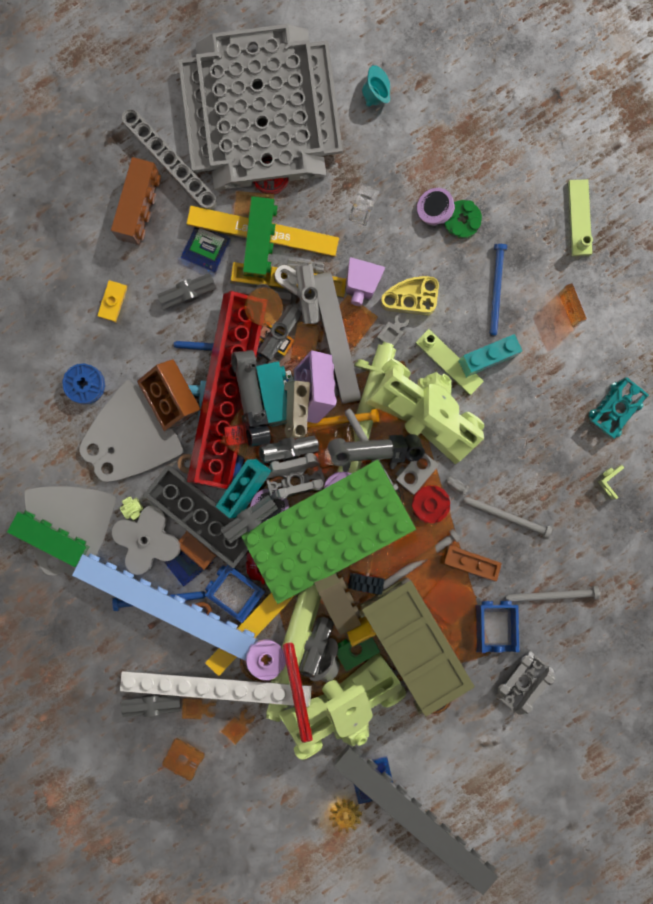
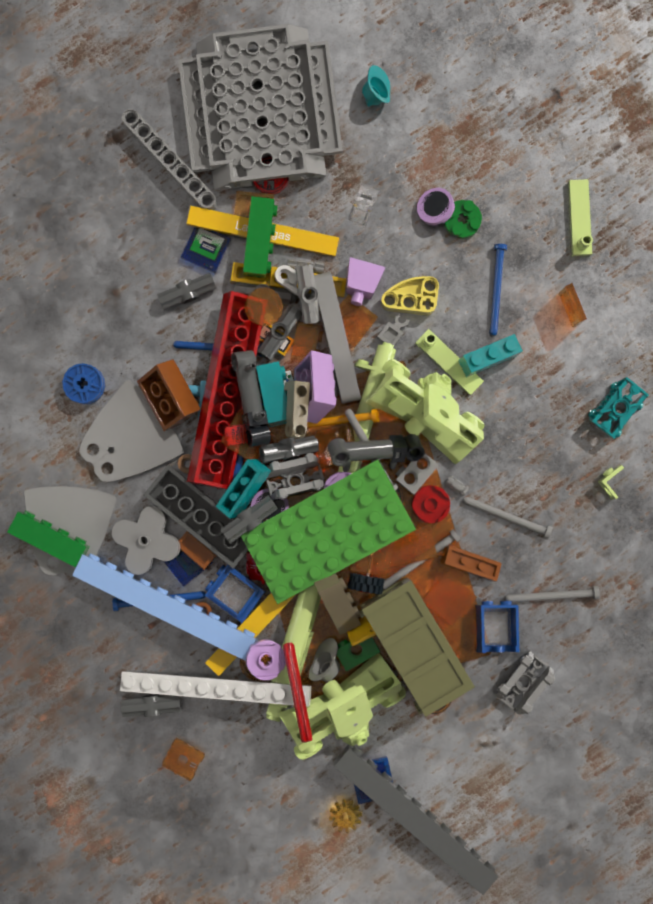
(112, 301): yellow plate -> none
(131, 508): yellowish green gear -> none
(136, 201): dark orange brick -> none
(194, 708): clear orange plate -> none
(237, 727): clear orange plate -> none
(316, 647): dark grey piece -> none

